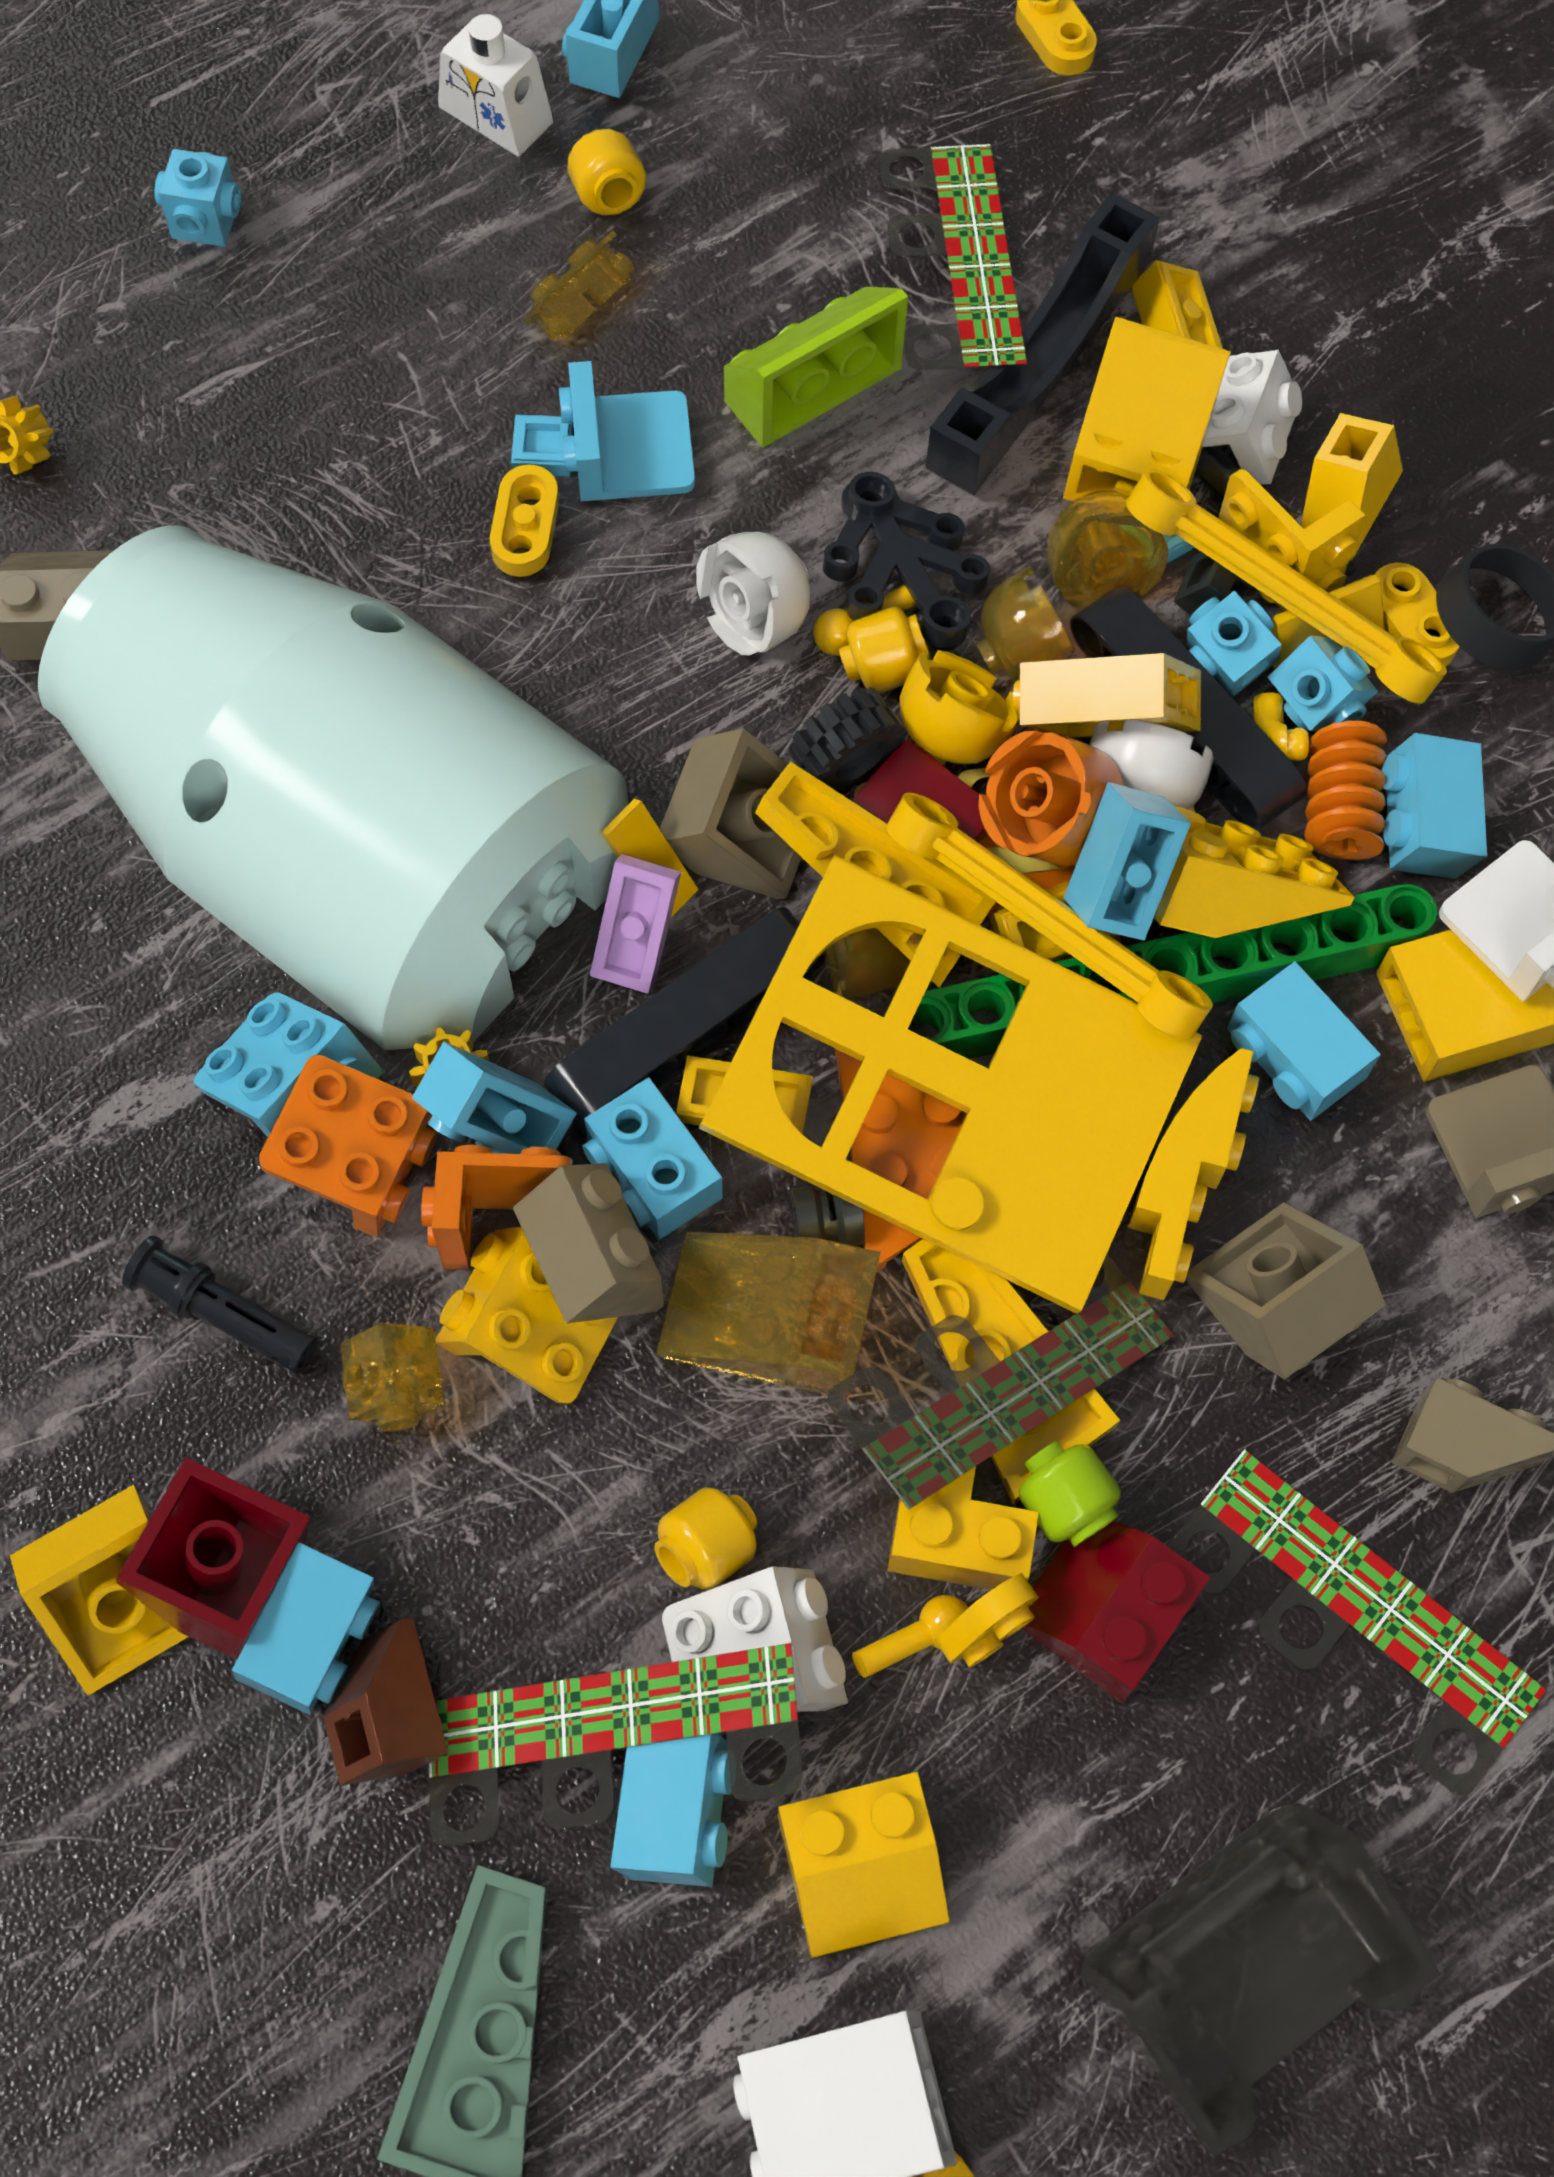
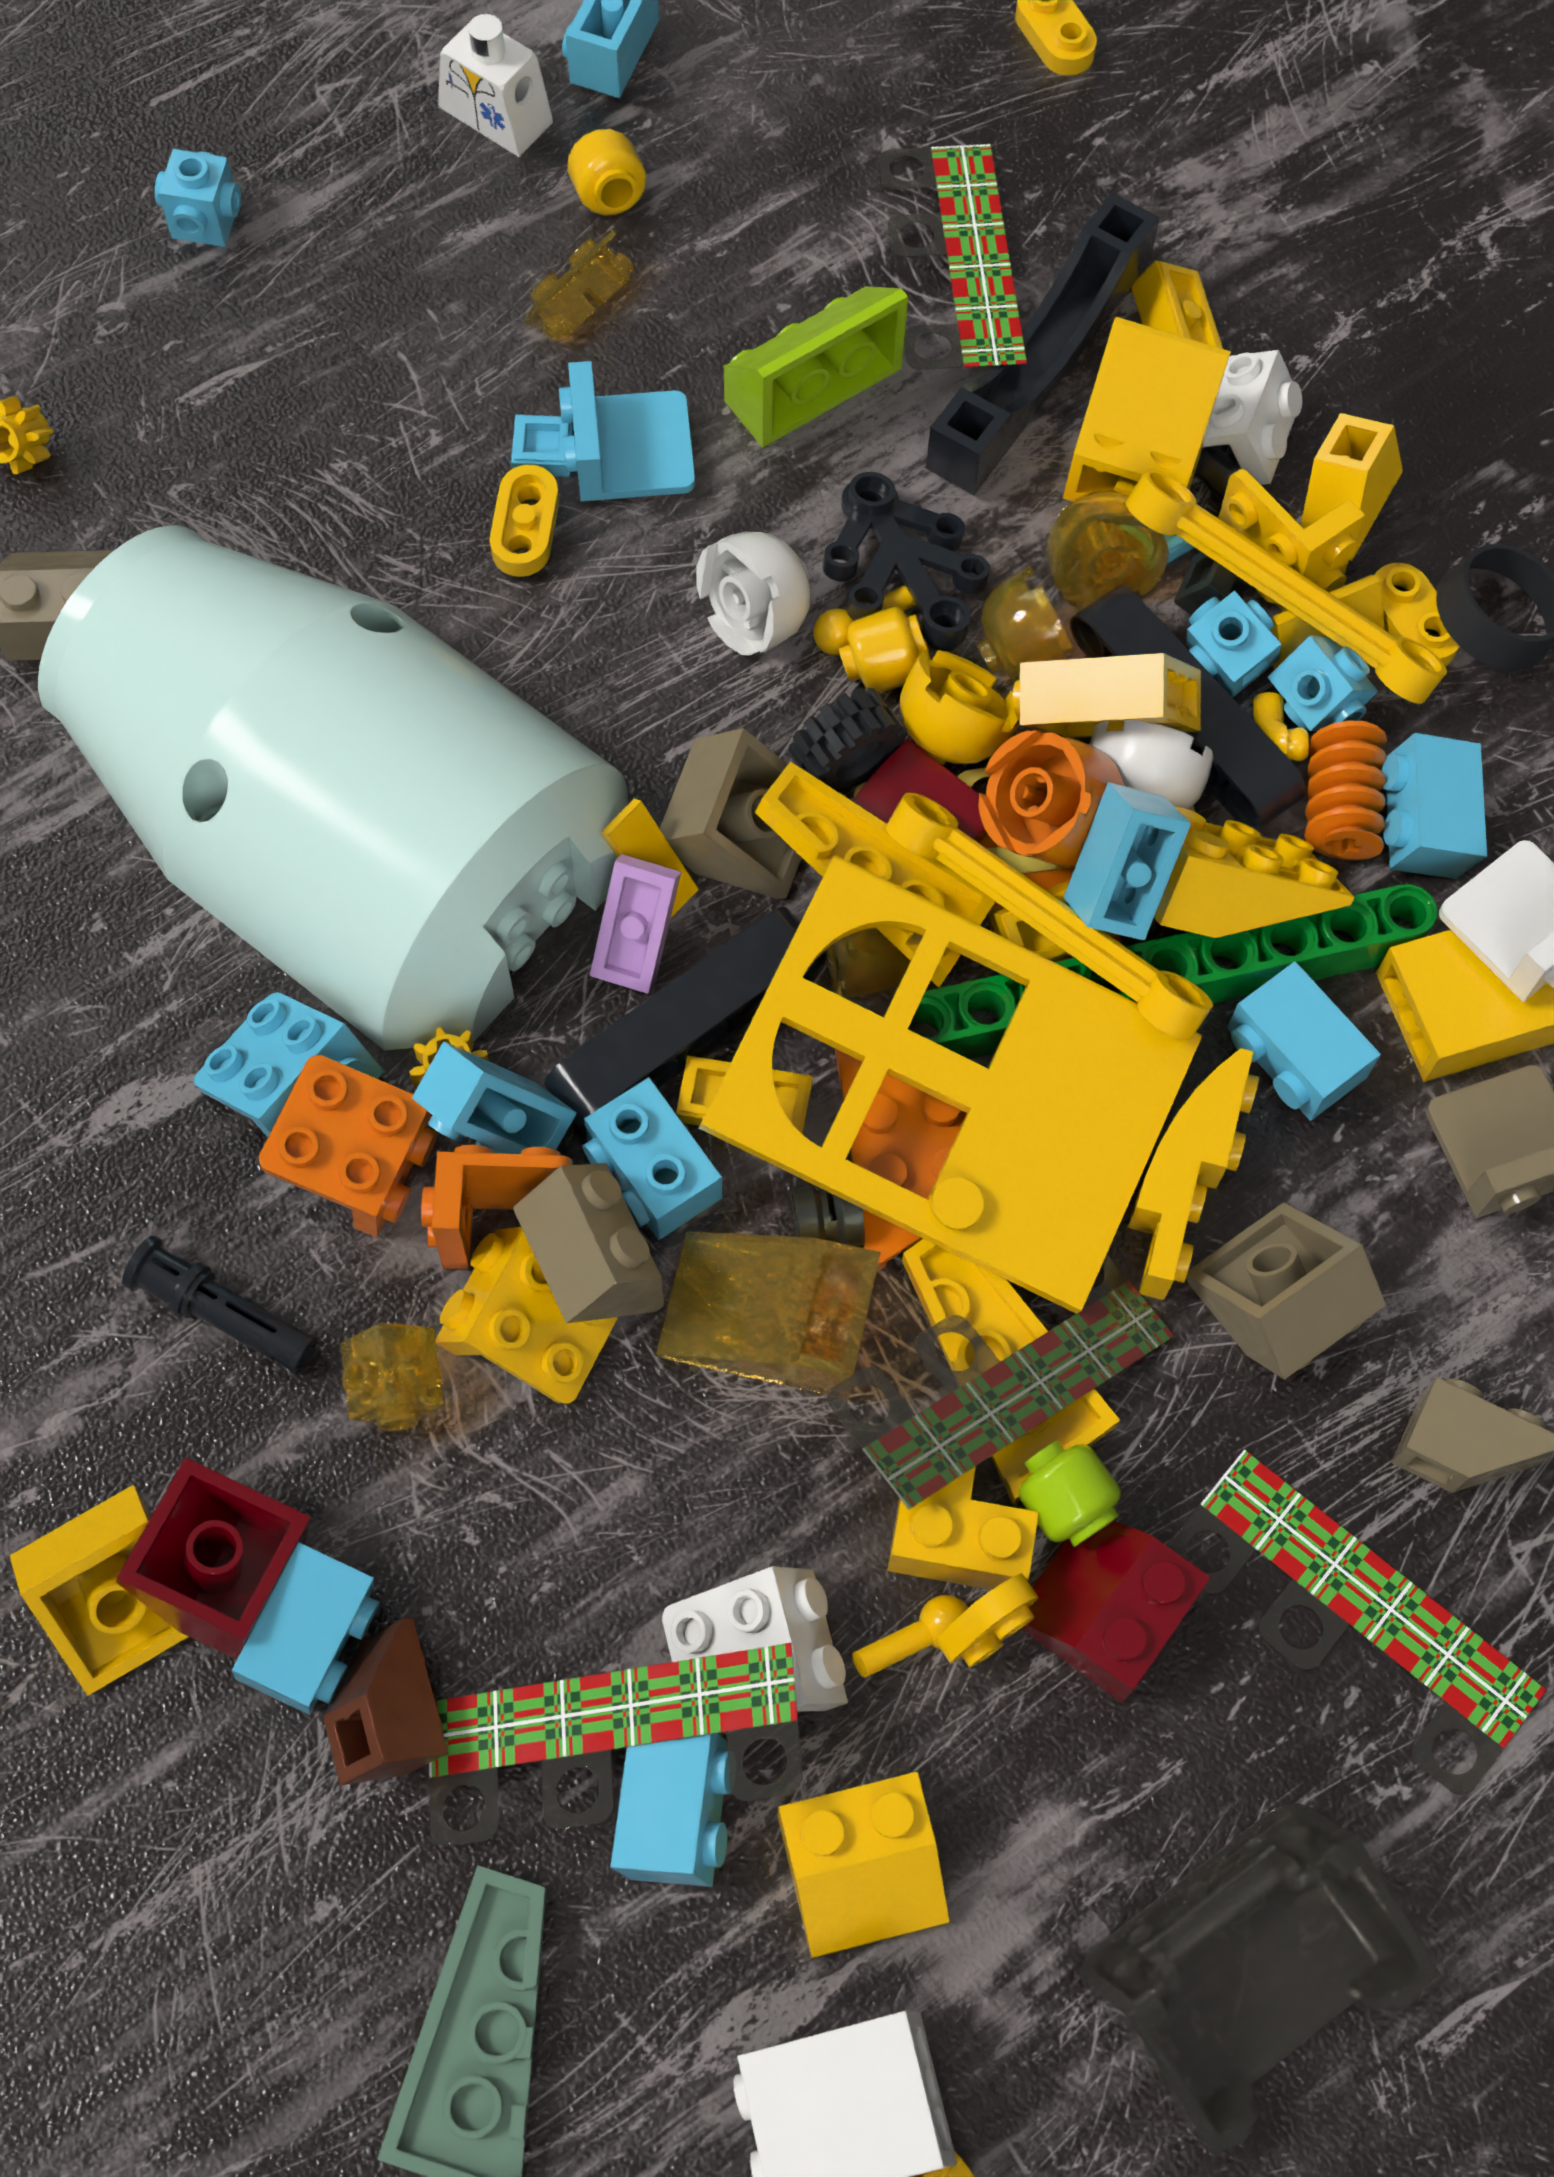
(706, 1538): yellow head -> none

